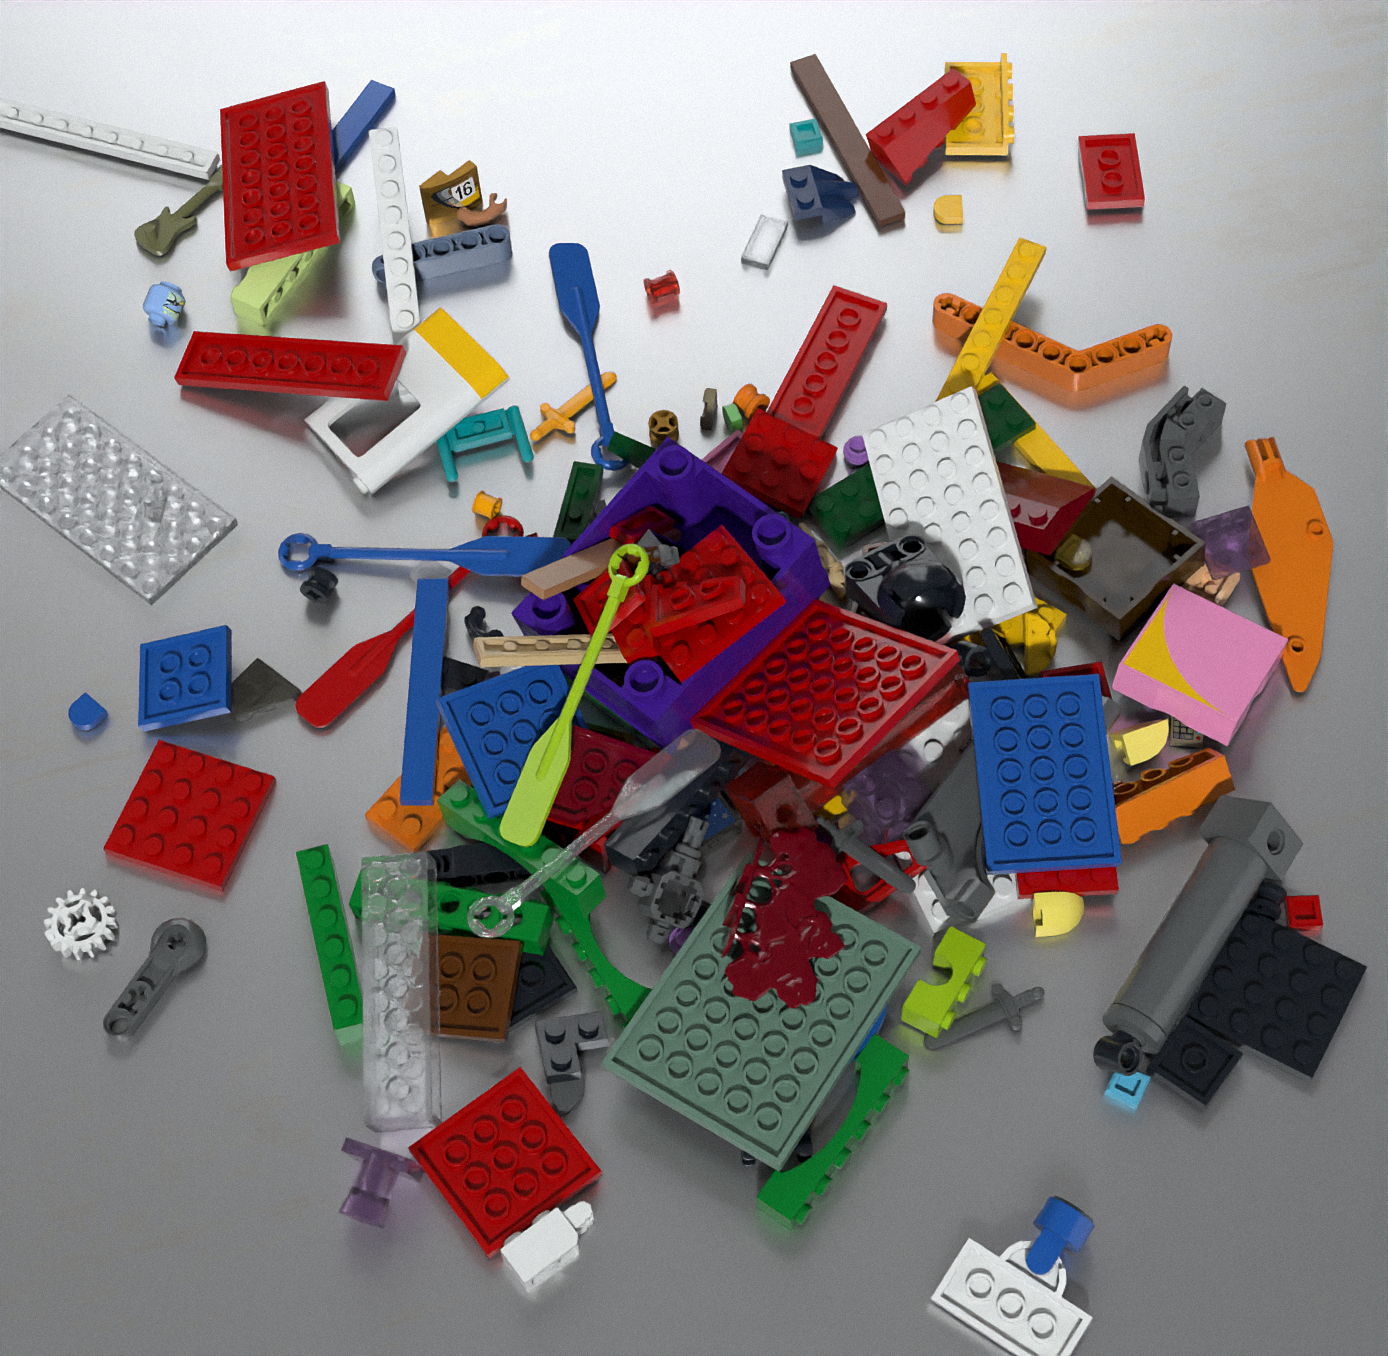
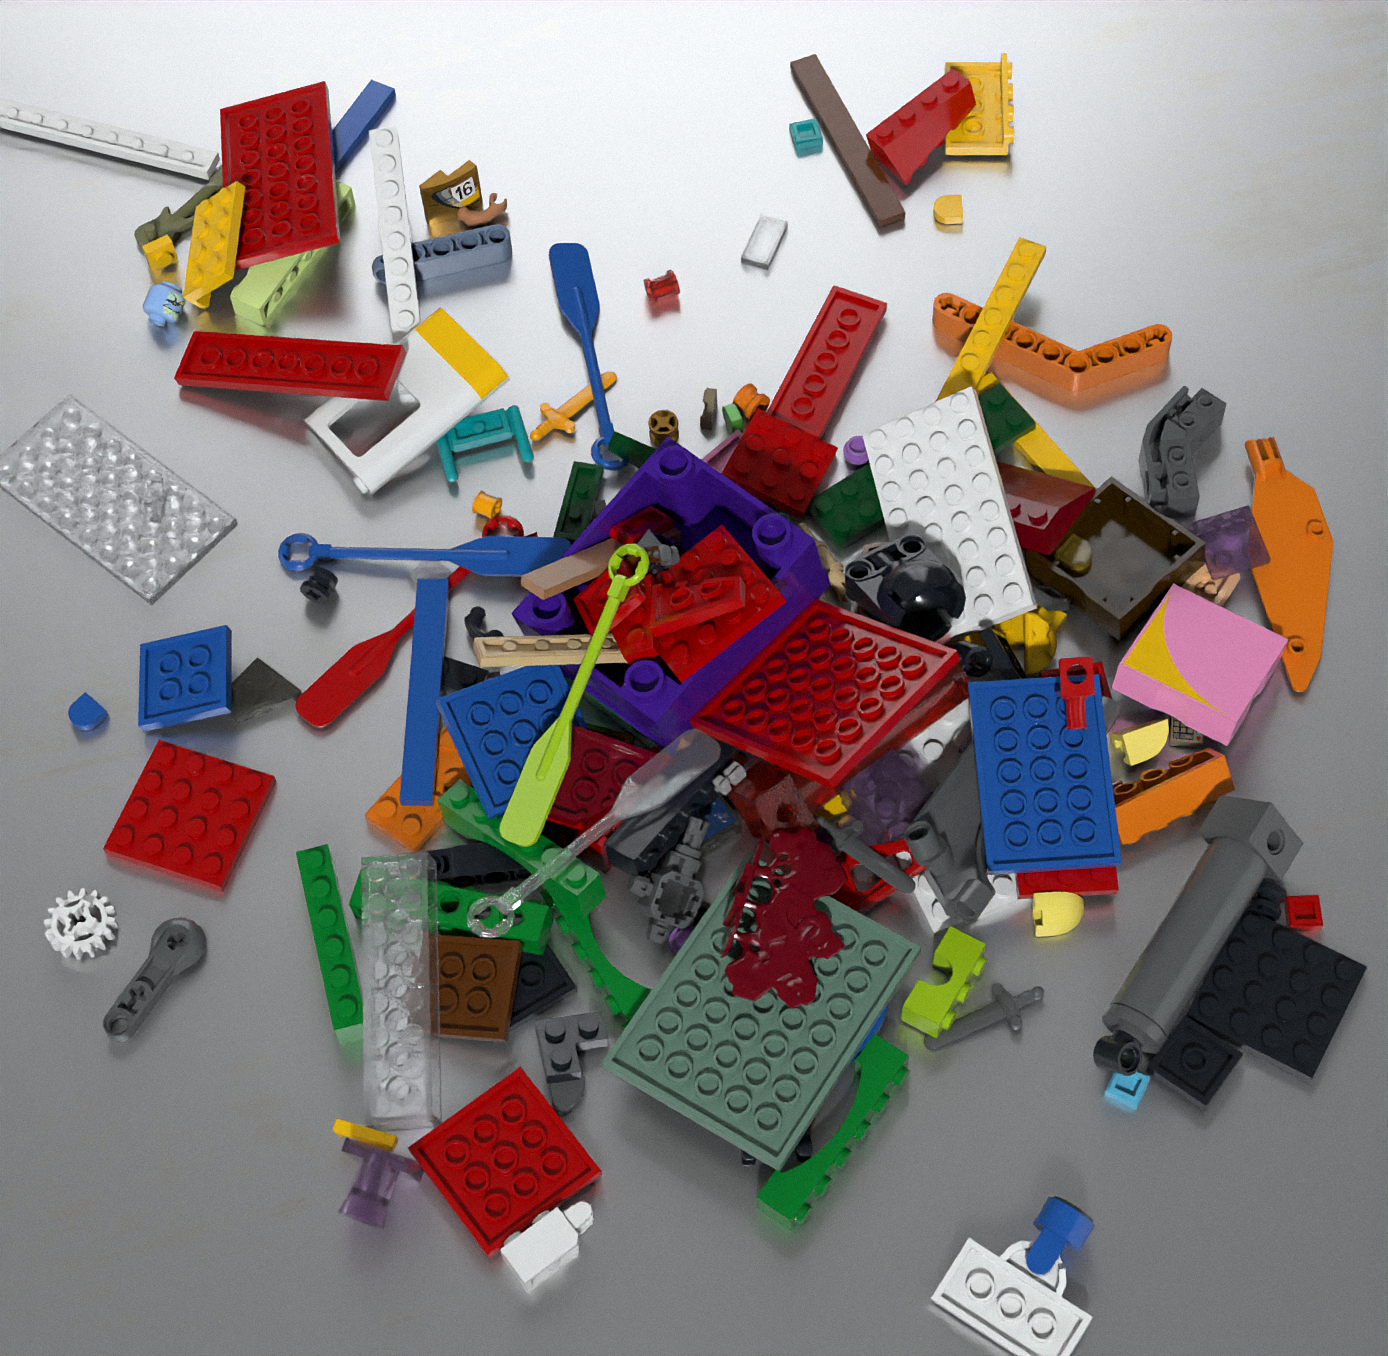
(160, 253): none -> yellow plate
(213, 244): none -> yellow bracket
(365, 1135): none -> yellow tile
(733, 774): none -> light grey piece
(818, 193): dark blue plate -> none
(1050, 598): none -> dark grey tile
(1076, 693): none -> red bracket
(1111, 171): red plate -> none

